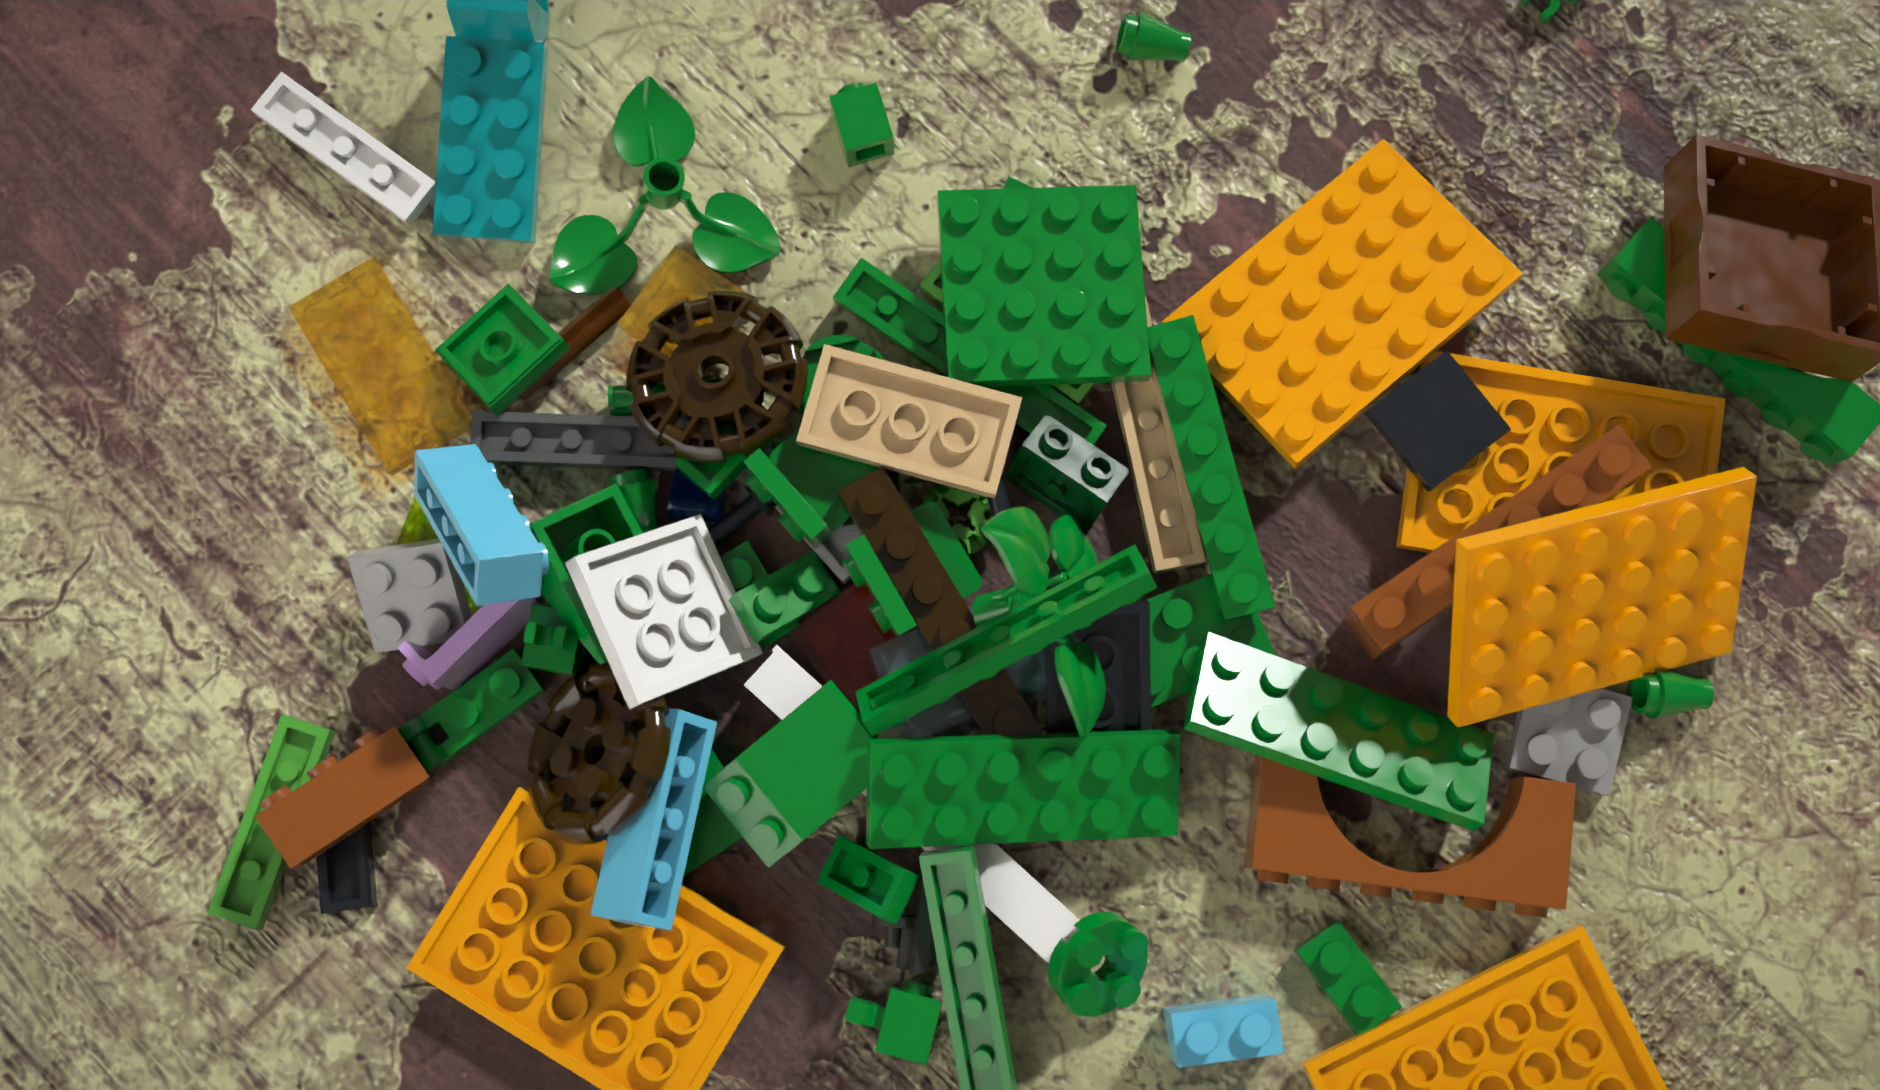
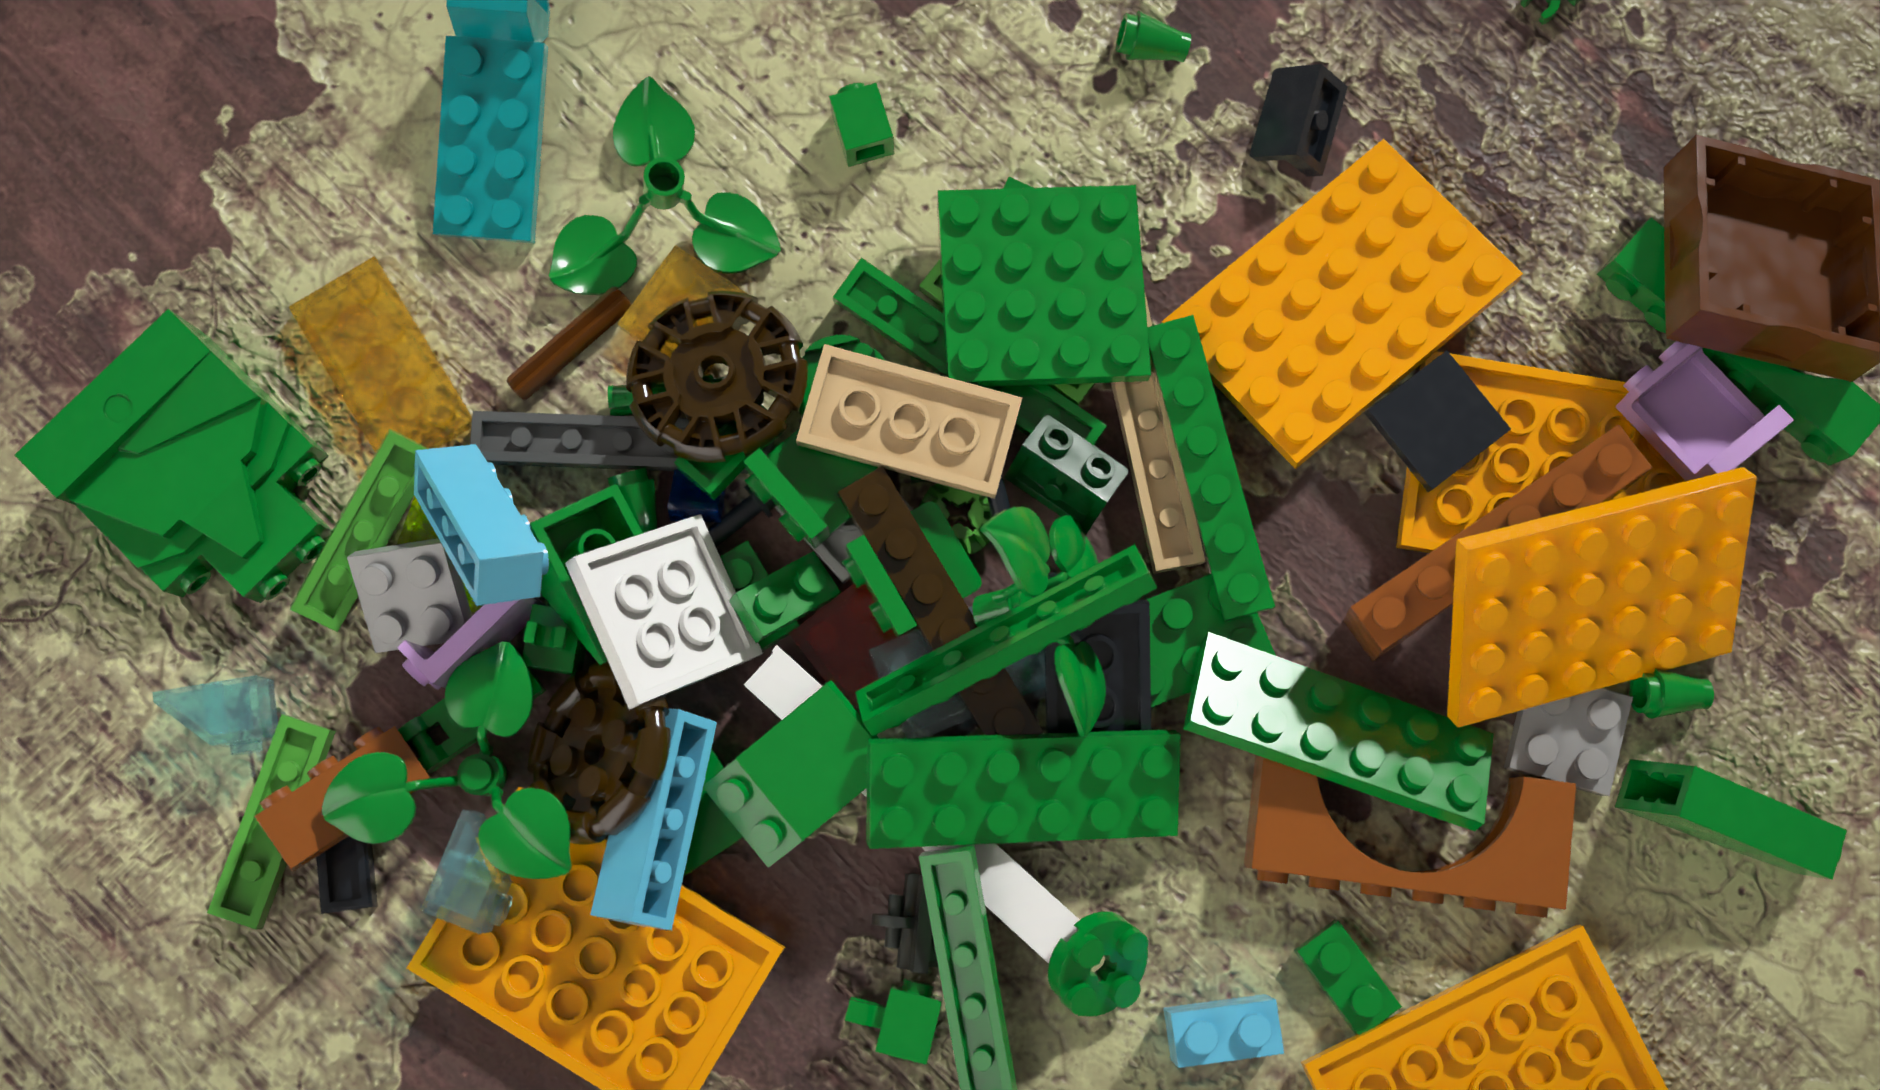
(185, 466): none -> green panel
(226, 712): none -> clear light blue slope
(345, 148): white plate -> none
(363, 525): none -> bright green plate
(466, 884): none -> clear light blue slope
(502, 349): green tile -> none
(528, 833): none -> green plant
(868, 879): green plate -> none
(1299, 118): none -> black panel
(1696, 414): none -> lavender panel
(1731, 817): none -> green slope

